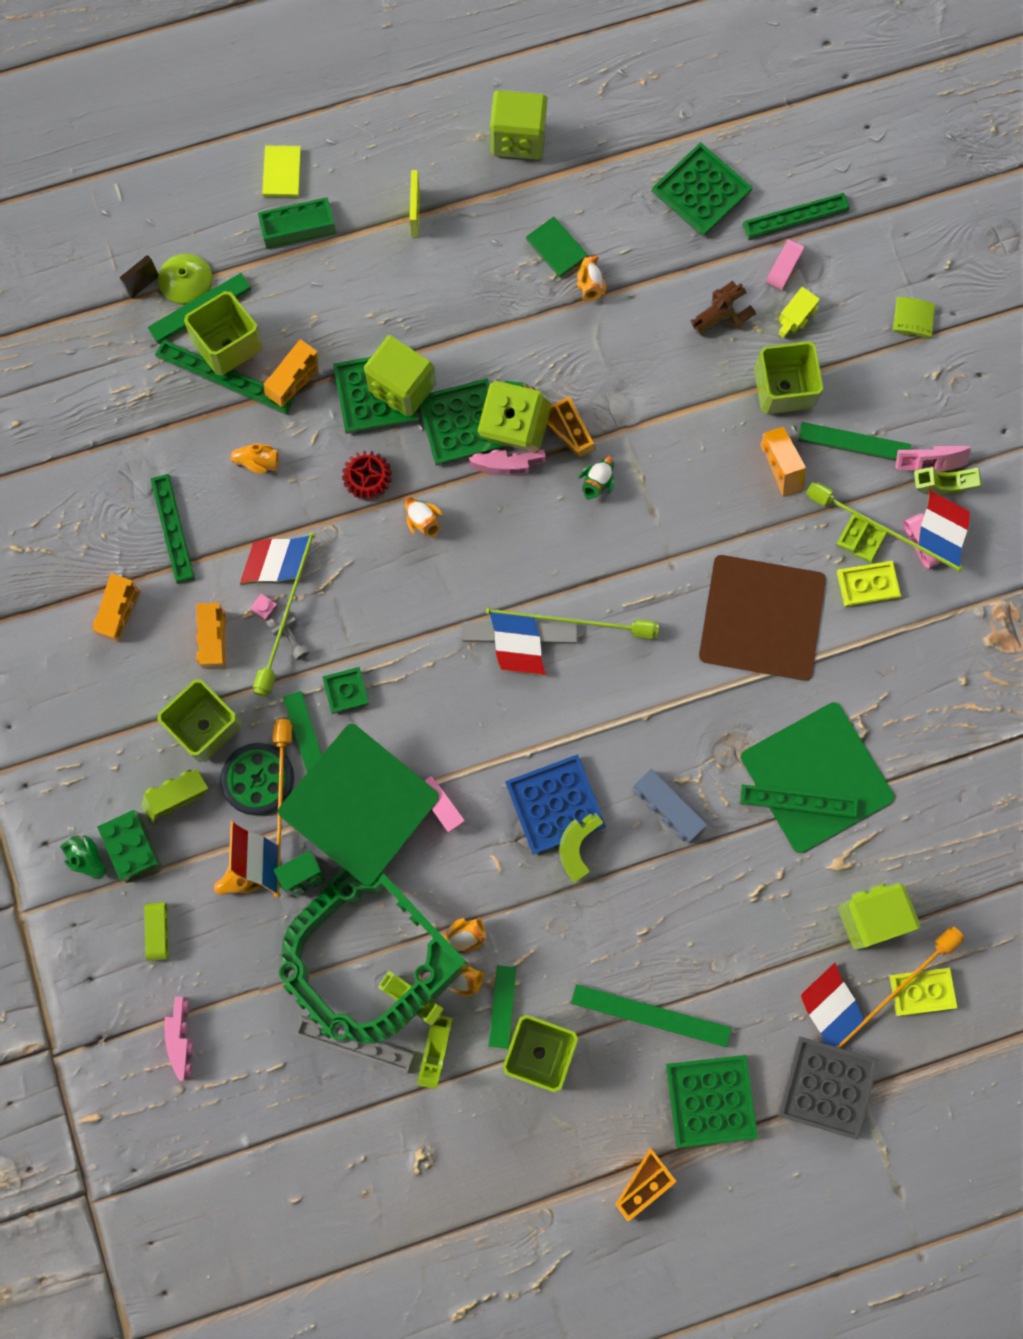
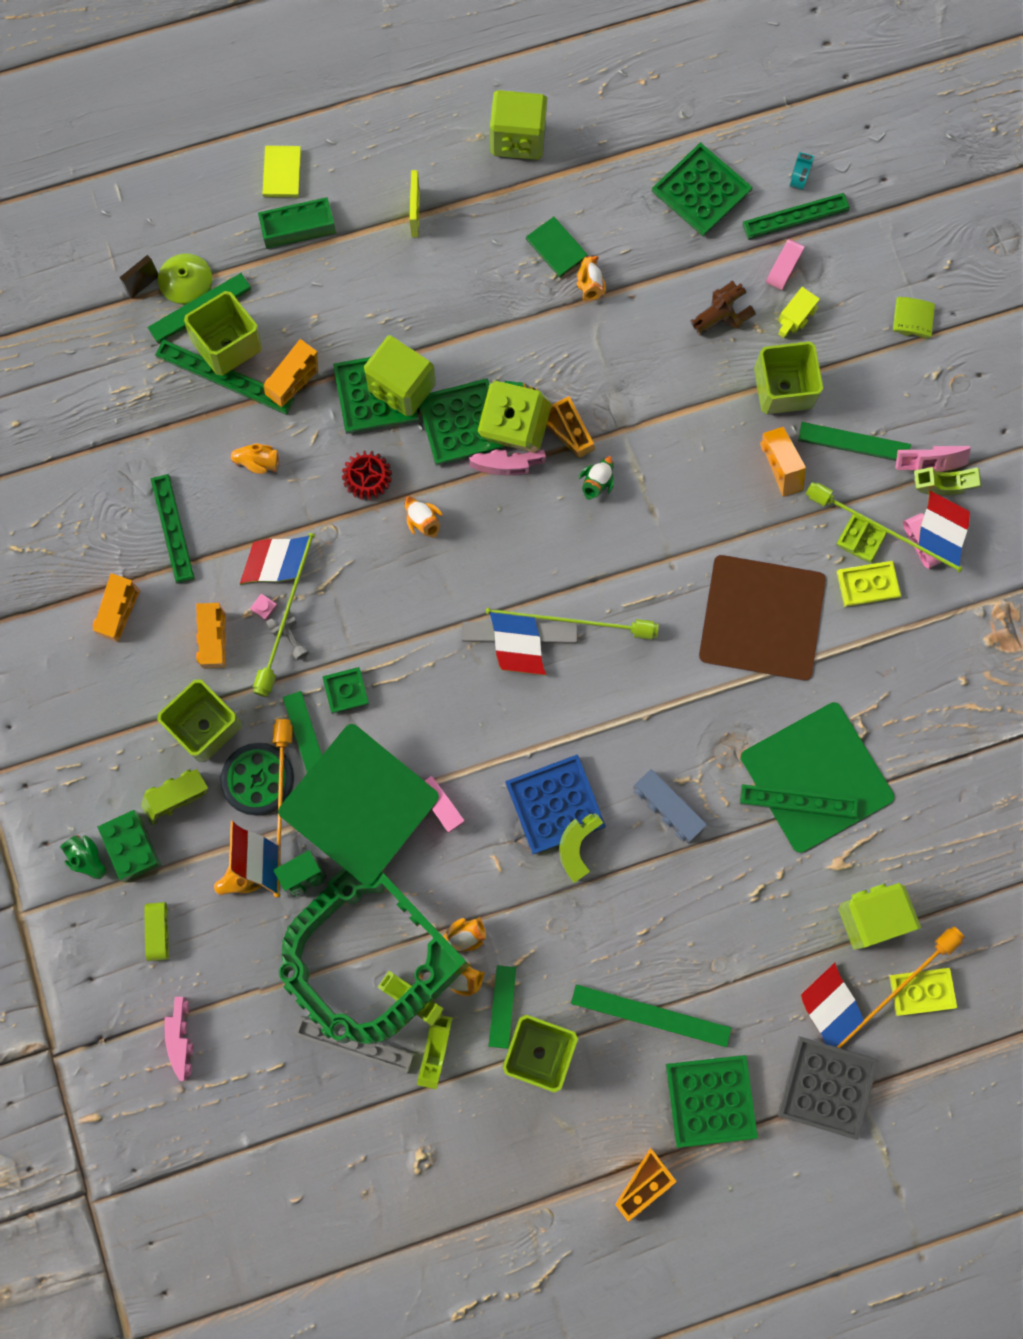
(801, 170): none -> teal leg

